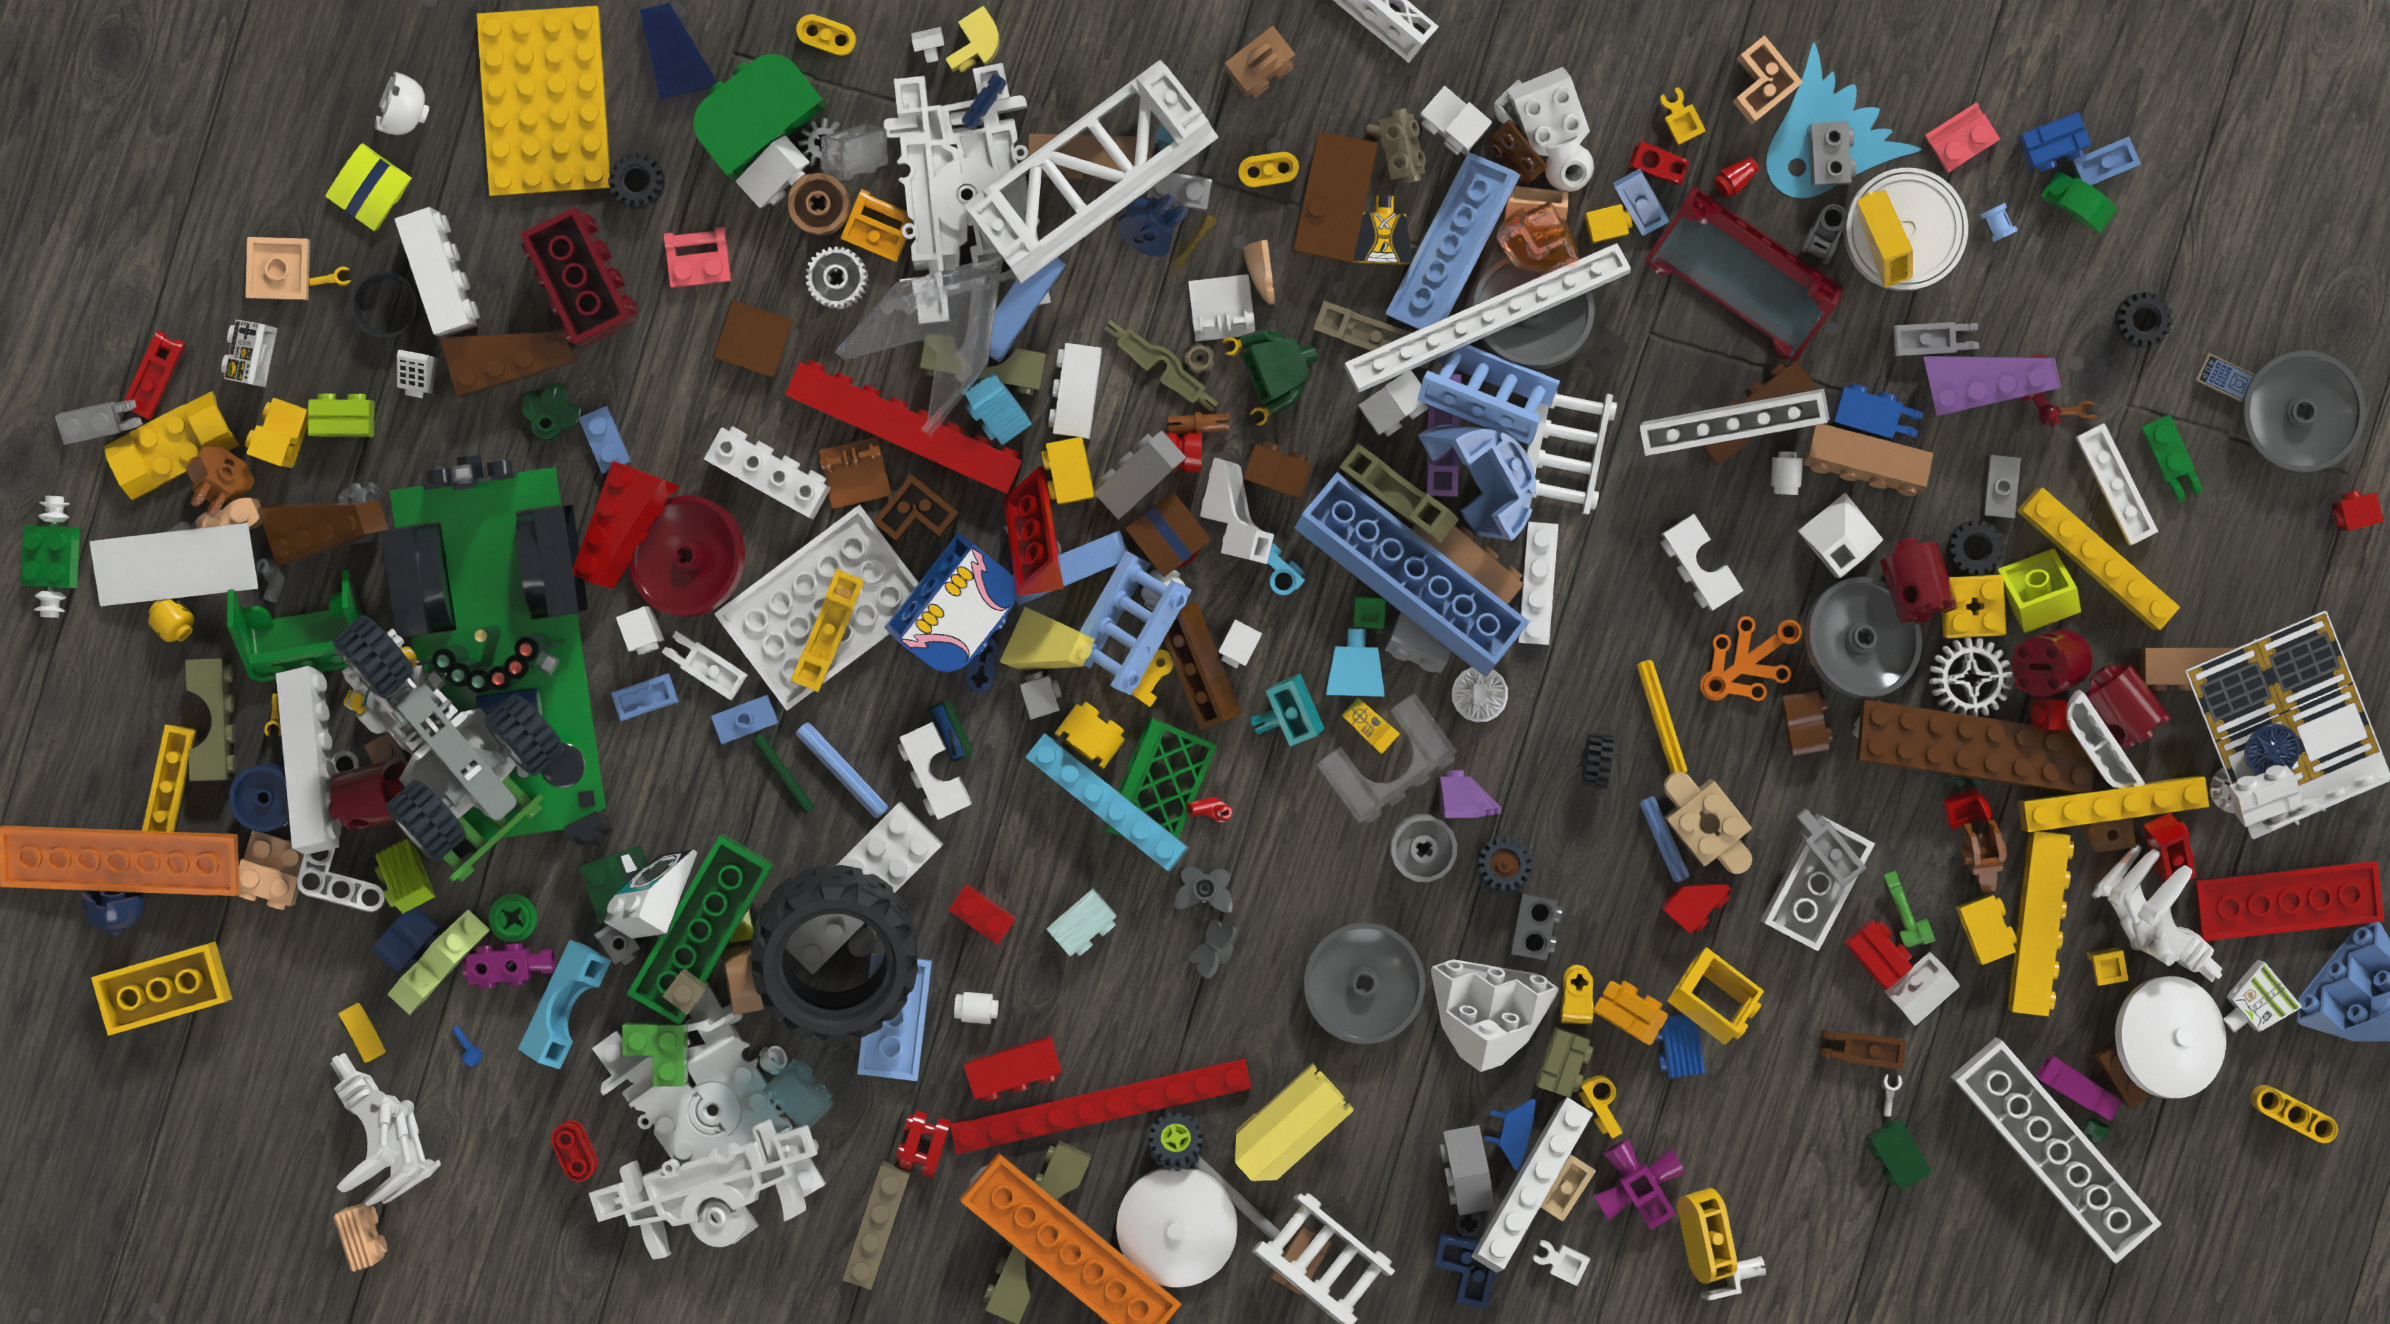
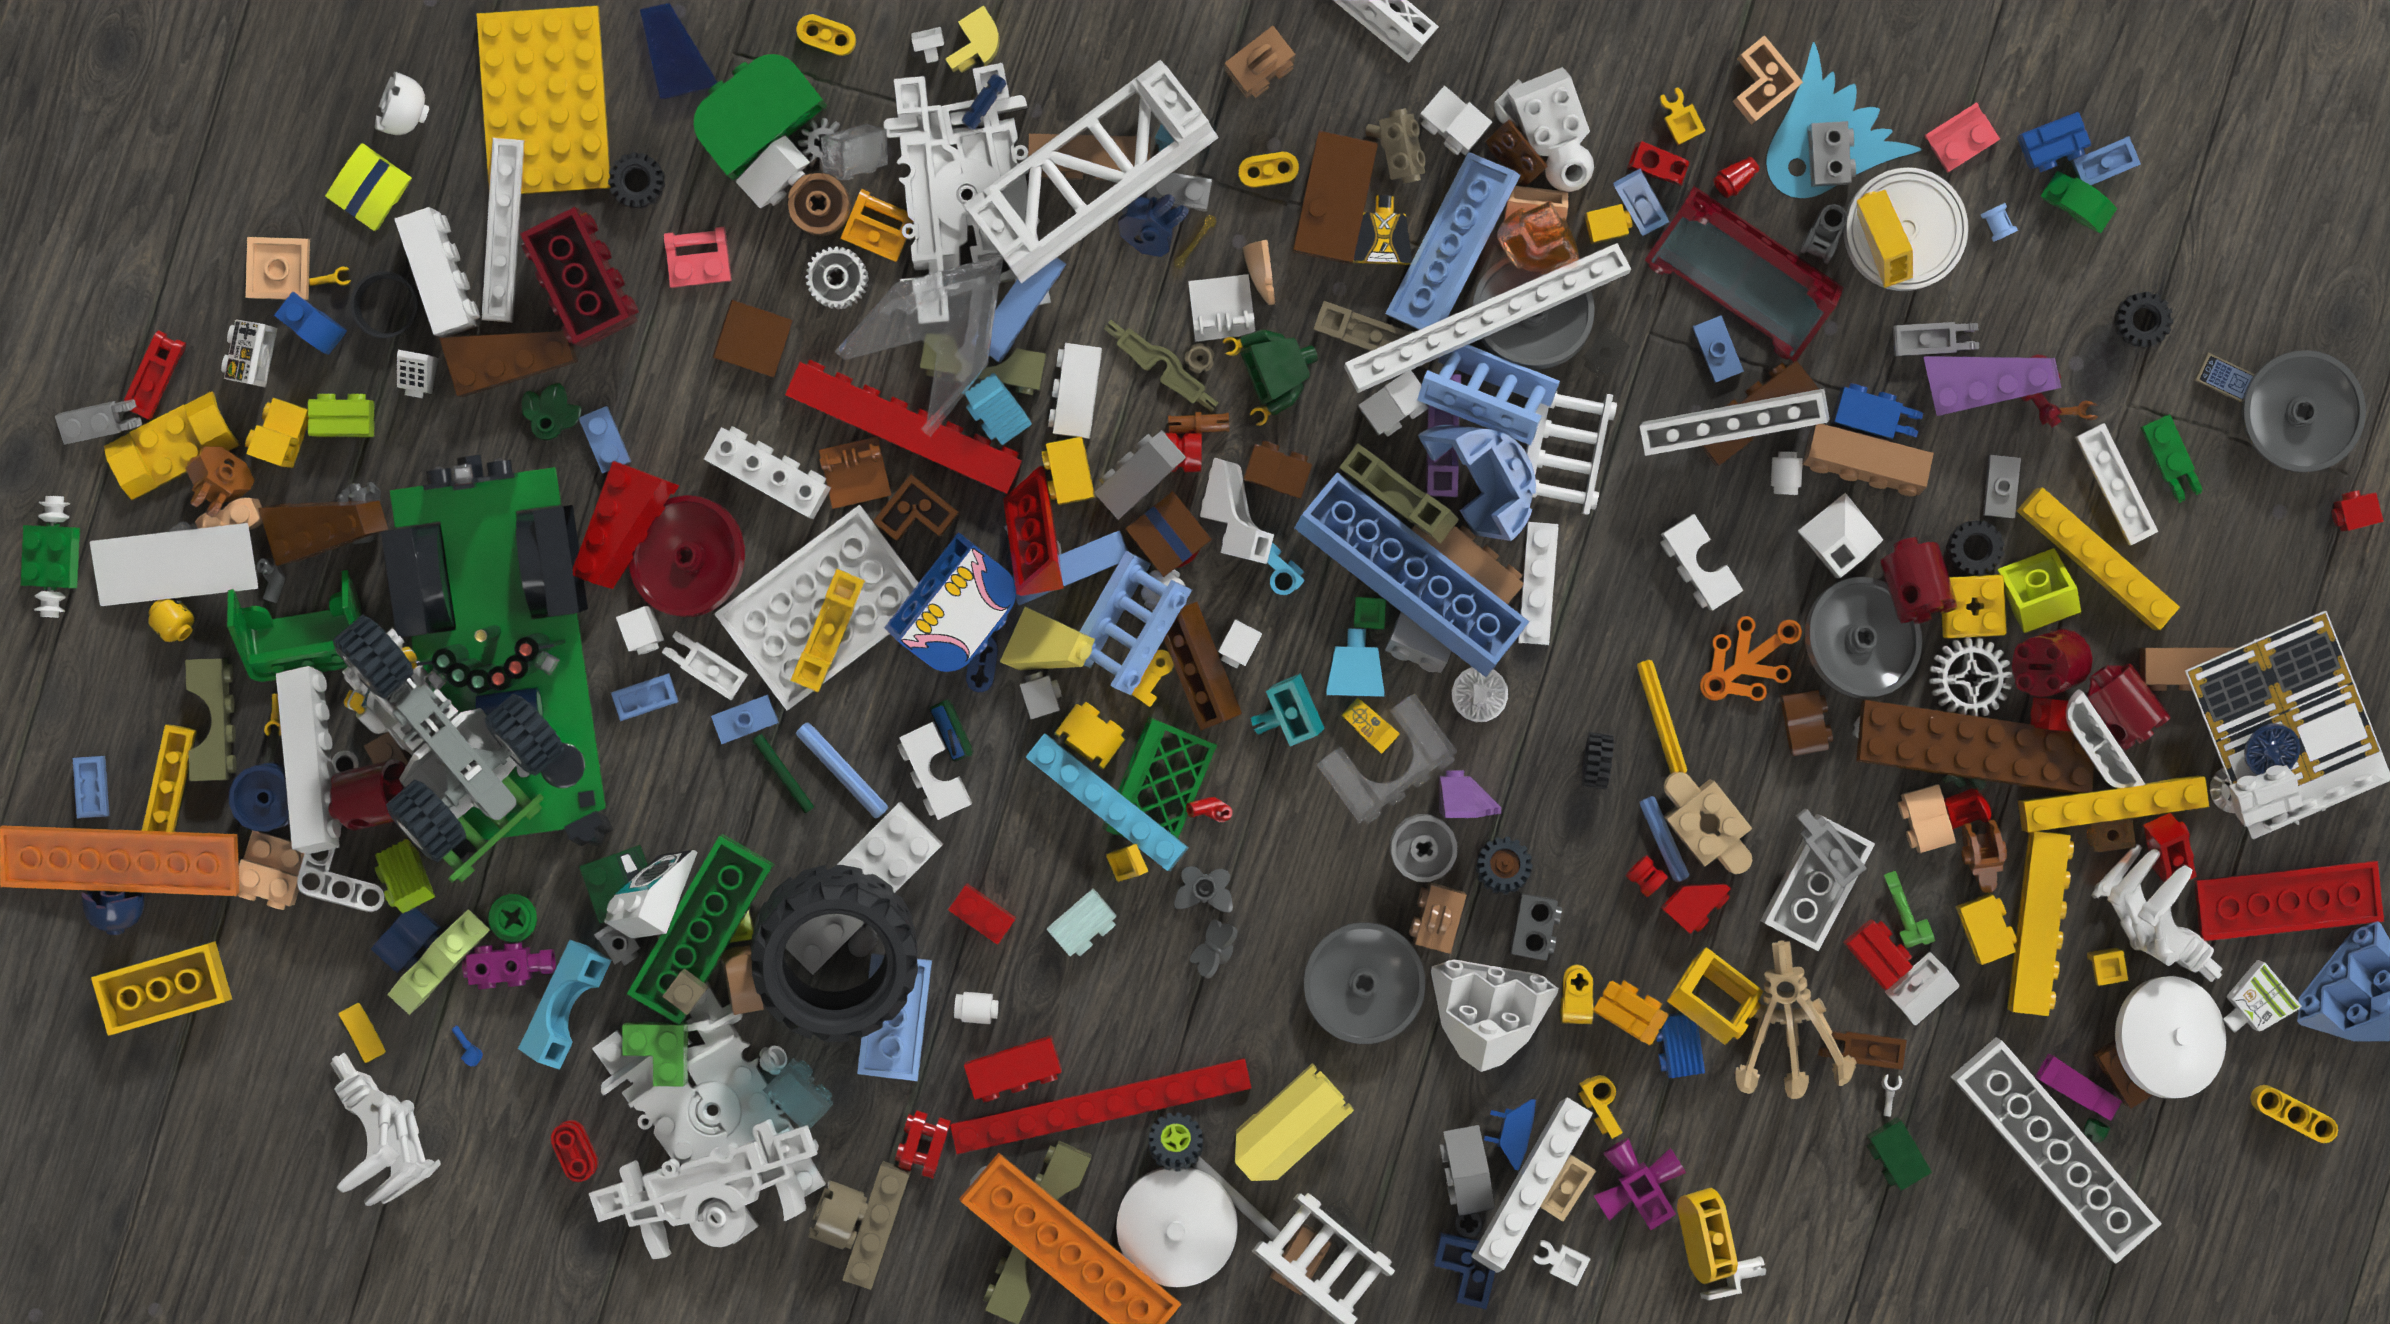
(91, 787): none -> medium blue plate
(310, 323): none -> blue brick
(359, 1236): light nougat brick -> none
(503, 230): none -> white tile
(837, 1214): none -> dark tan brick
(1127, 862): none -> yellow tile
(1438, 917): none -> medium nougat brick
(1563, 1062): olive brick -> none
(1641, 871): none -> red wheel
(1717, 349): none -> medium blue plate
(1795, 1082): none -> tan piece
(1927, 819): none -> light nougat brick

